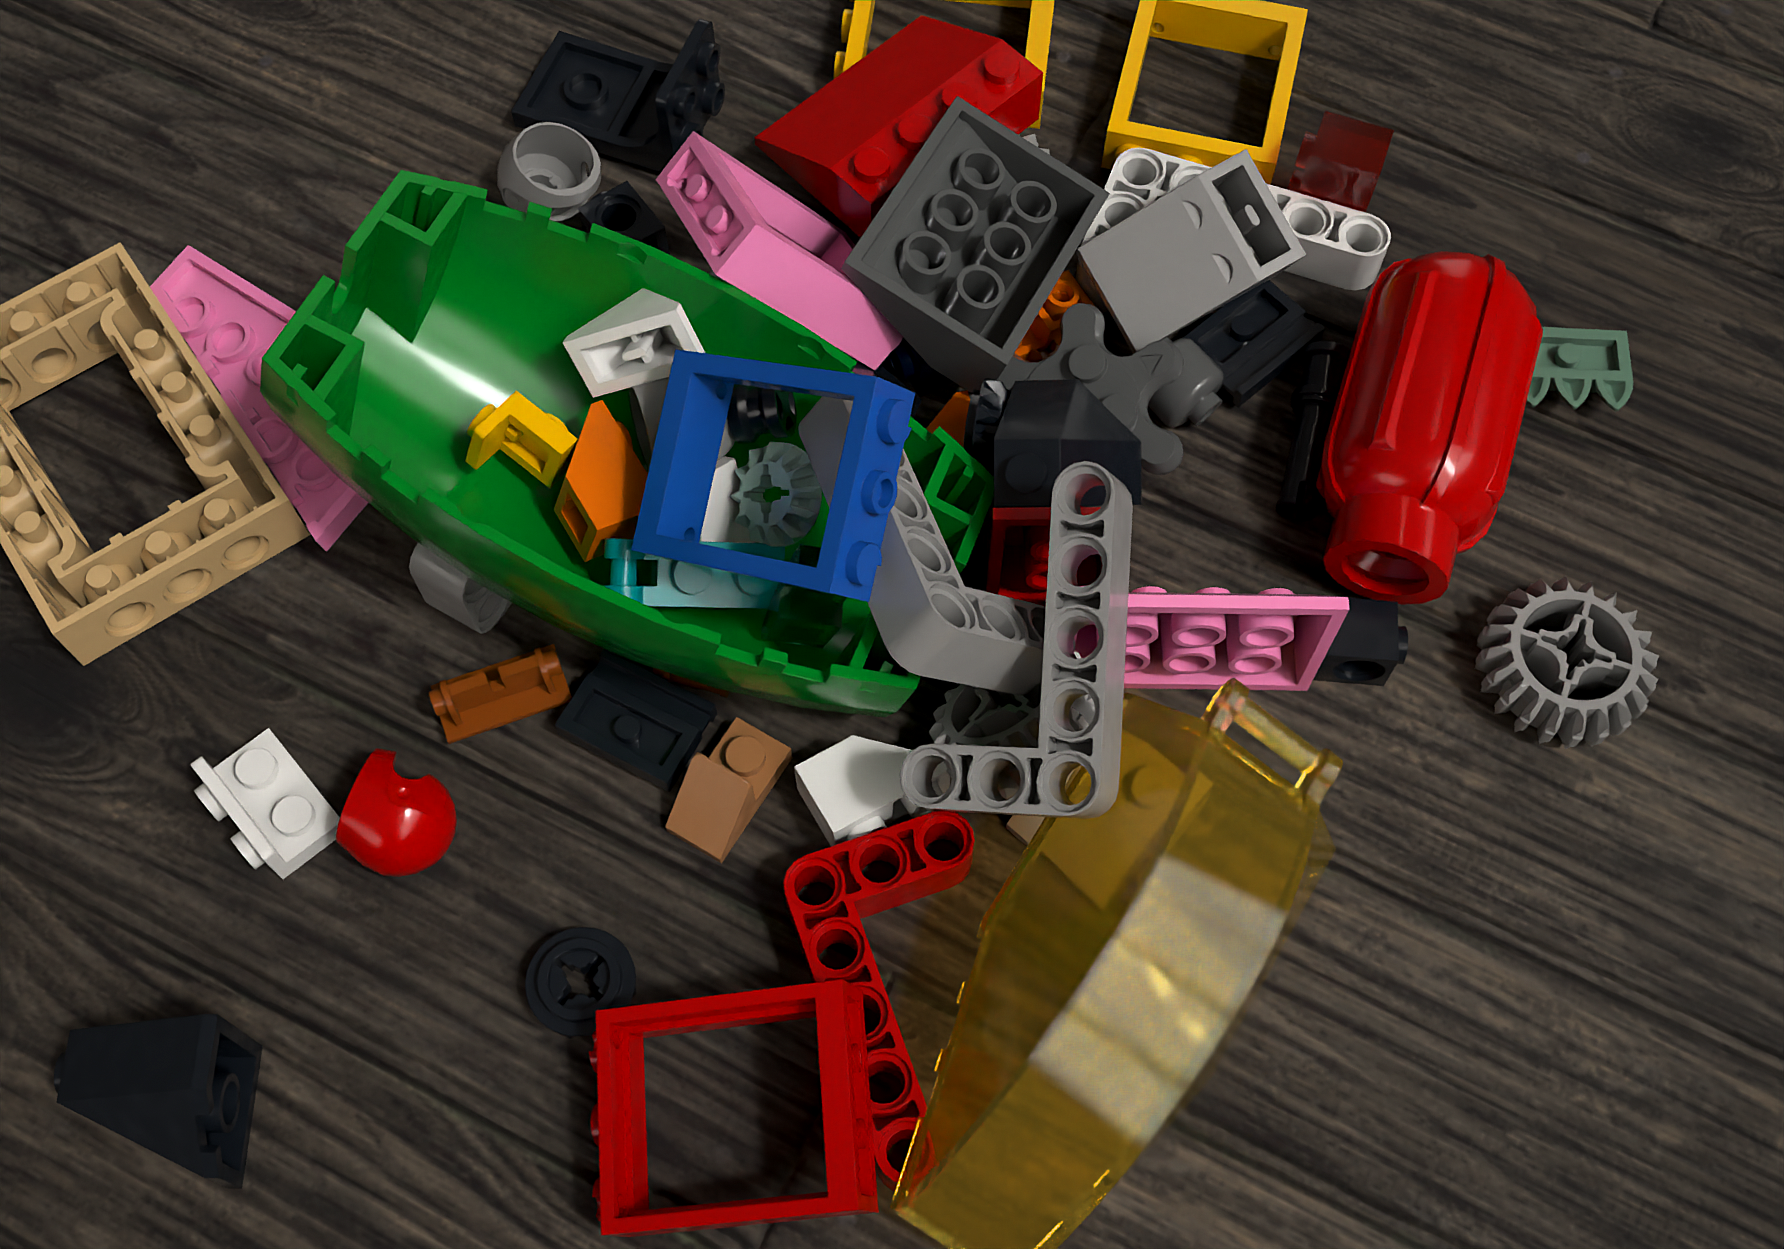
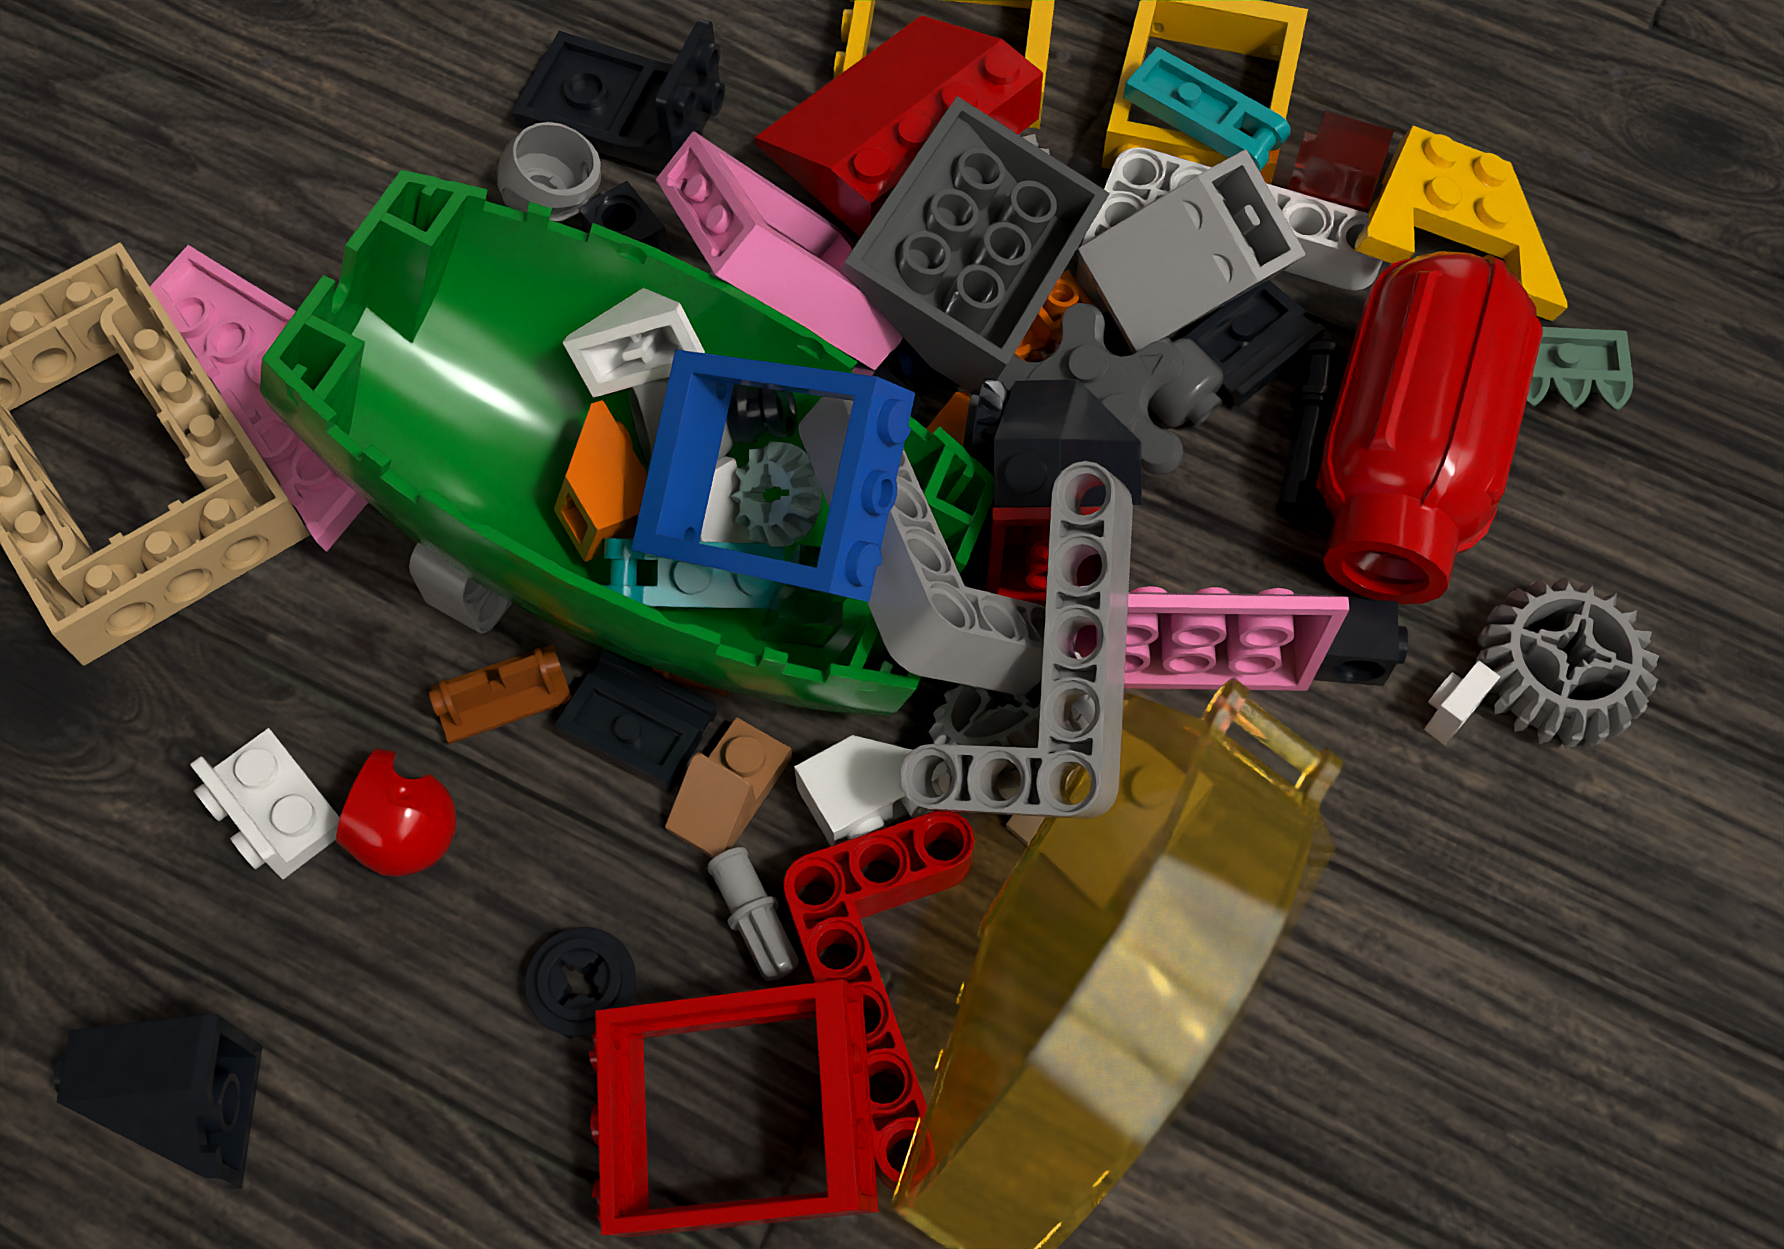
(526, 435): yellow bracket -> none
(753, 914): none -> light grey axle
(1205, 108): none -> teal plate
(1458, 699): none -> white plate
(1465, 199): none -> yellow wing

